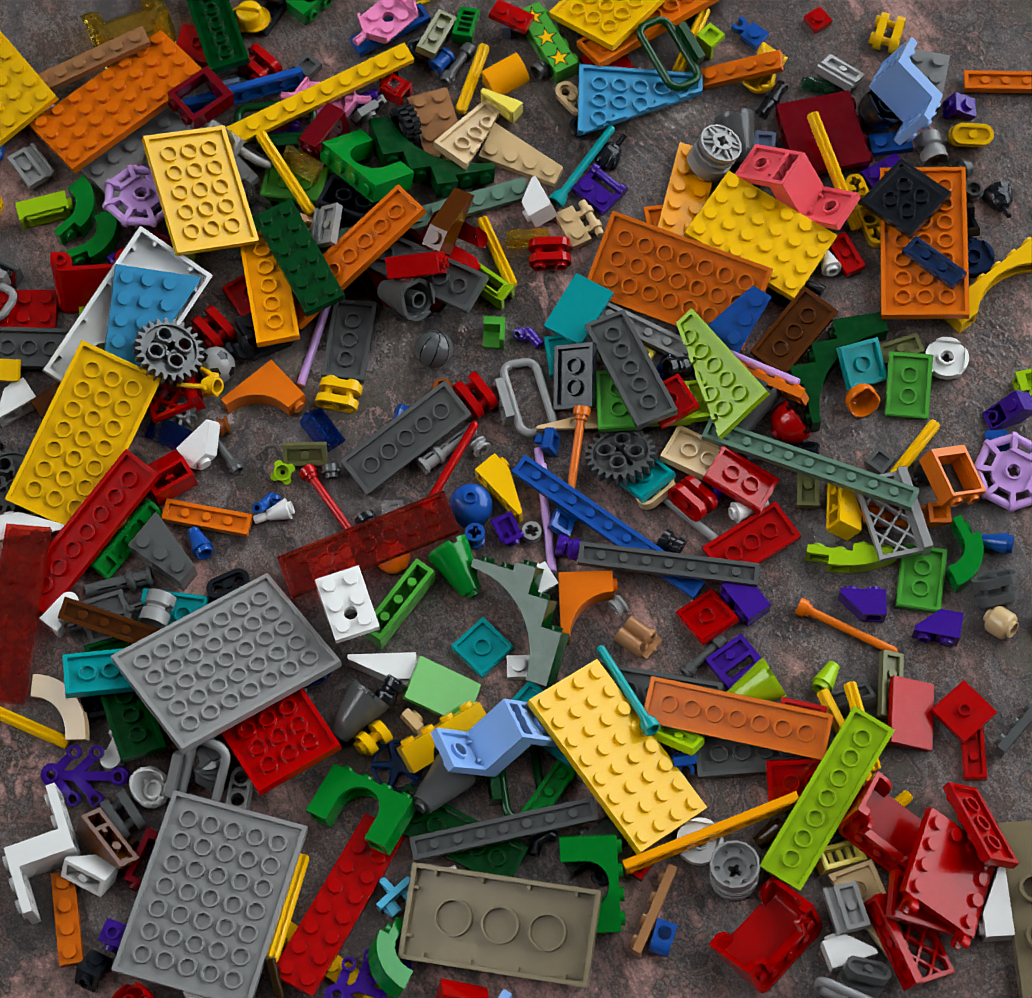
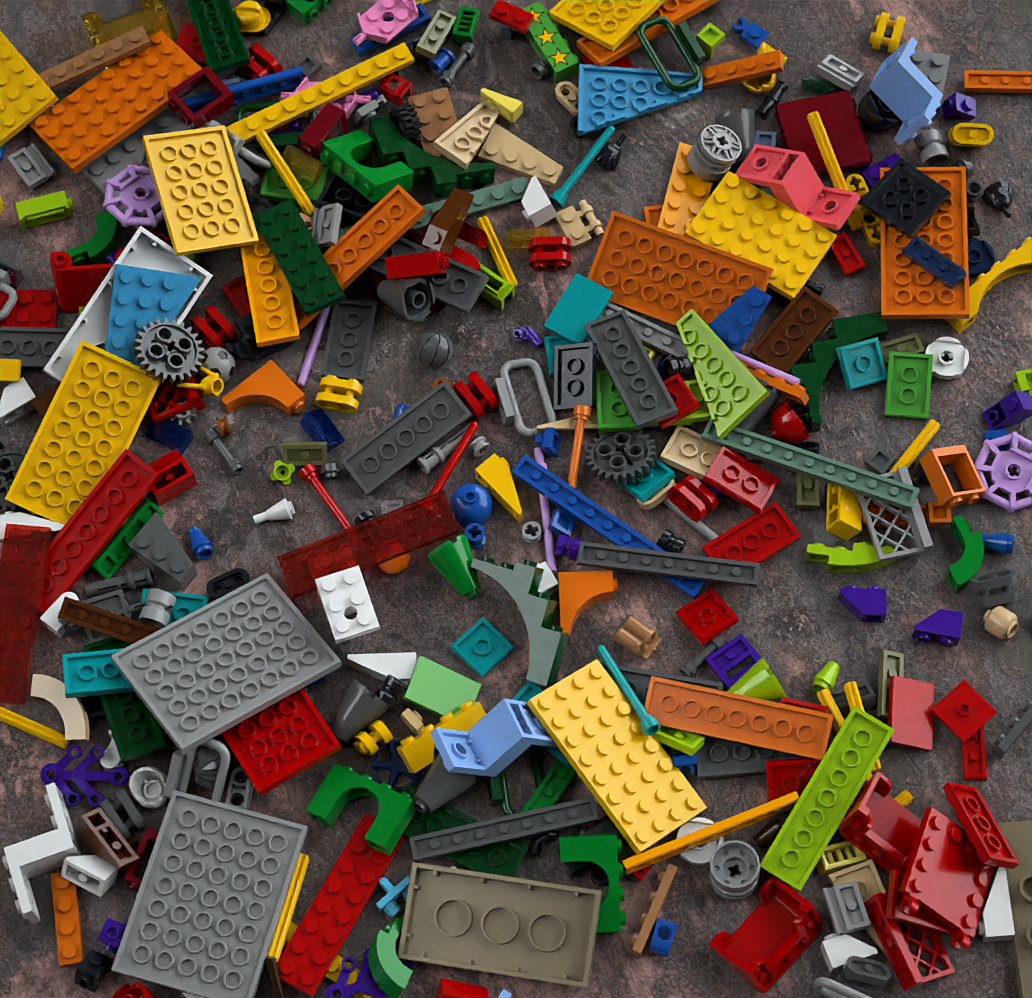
(83, 217): green arch -> none
(201, 445): white slope -> none
(207, 517): orange plate -> none
(266, 502): blue arm -> none
(401, 601): bright green brick -> none
(472, 78): yellow axle -> none
(494, 332): bright green panel -> none
(506, 75): light orange brick -> none
(507, 529): dark purple bracket -> none
(517, 667): white plate -> none
(595, 194): dark purple plate -> none
(618, 606): light grey bush -> none
(697, 26): yellow axle -> none
(740, 512): white cone -> none
(746, 601): dark purple slope -> none
(806, 609): orange piece -> none
(817, 20): red plate -> none
(830, 265): white cone -> none
(862, 400): orange hair -> none
(884, 144): blue plate -> none
(921, 581): bright green tile -> none

